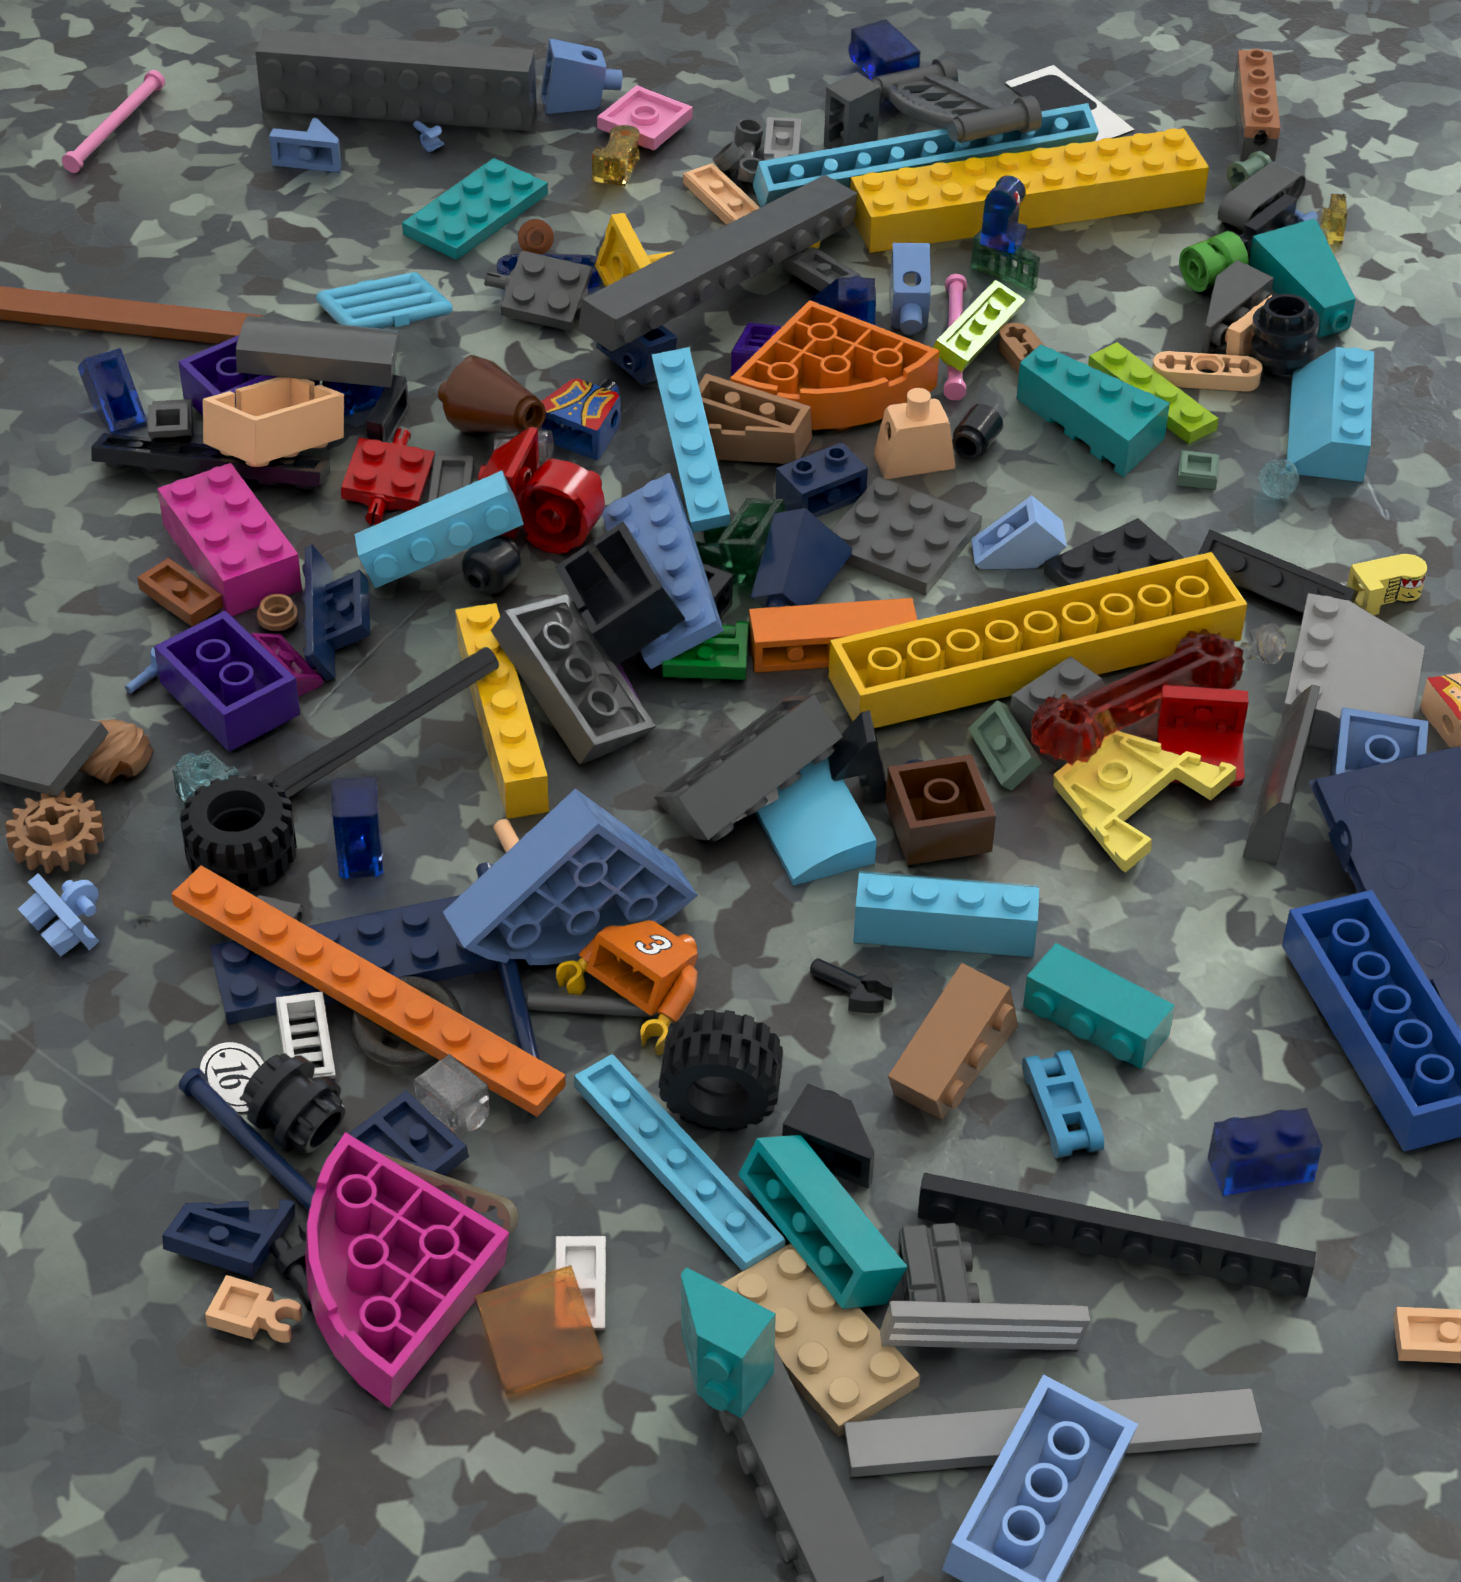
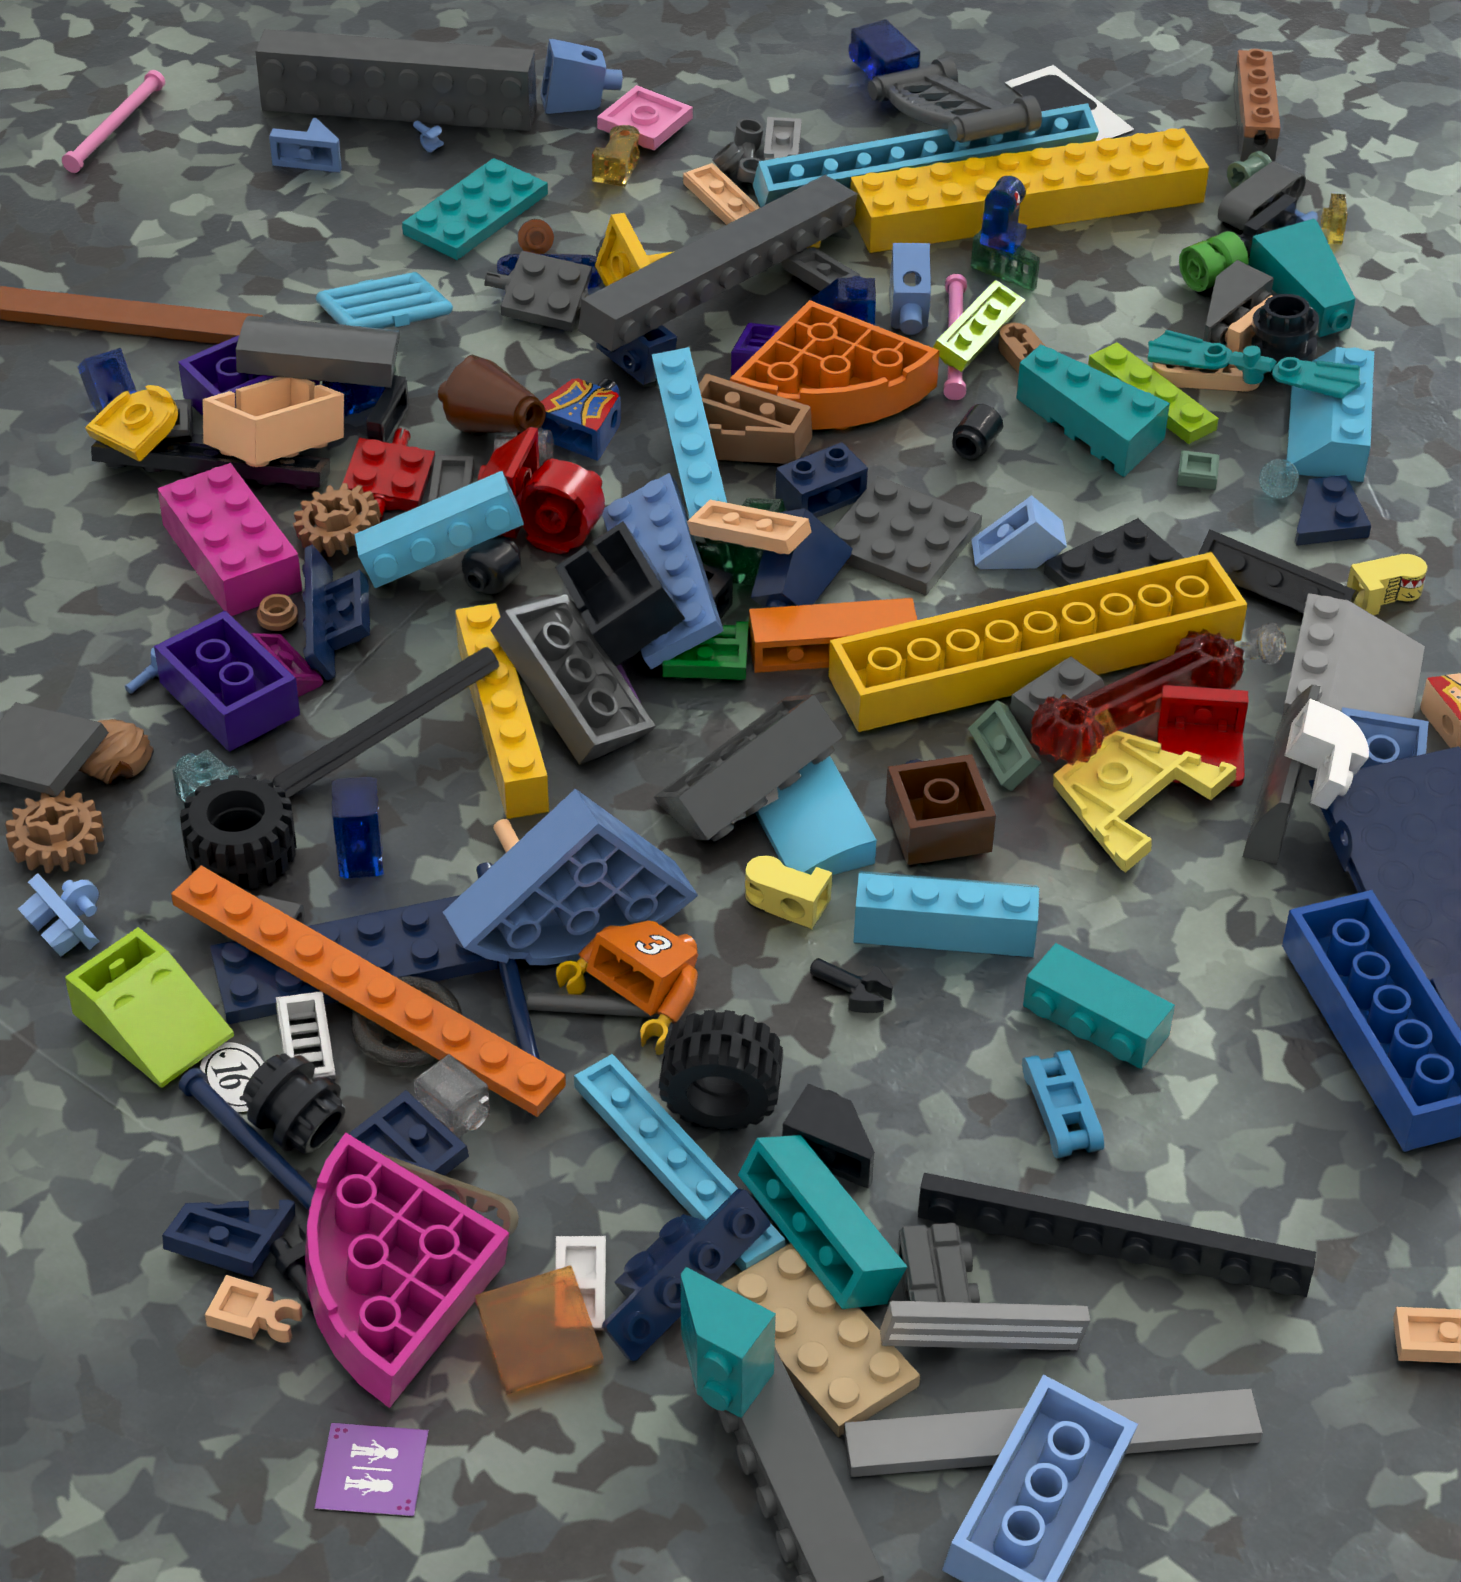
(135, 421): none -> yellow tile
(146, 1007): none -> lime slope
(180, 592): dark orange plate -> none
(336, 518): none -> medium nougat gear
(372, 1469): none -> medium lavender sticker
(654, 1275): none -> dark blue bracket
(749, 526): none -> light nougat plate
(787, 891): none -> light yellow leg
(851, 111): dark grey brick -> none
(860, 756): black slope -> none
(914, 437): light nougat torso -> none
(954, 1042): medium nougat wedge -> none
(1264, 1151): clear blue brick -> none
(1319, 376): none -> teal piece
(1331, 513): none -> dark blue wing
(1331, 745): none -> white brick

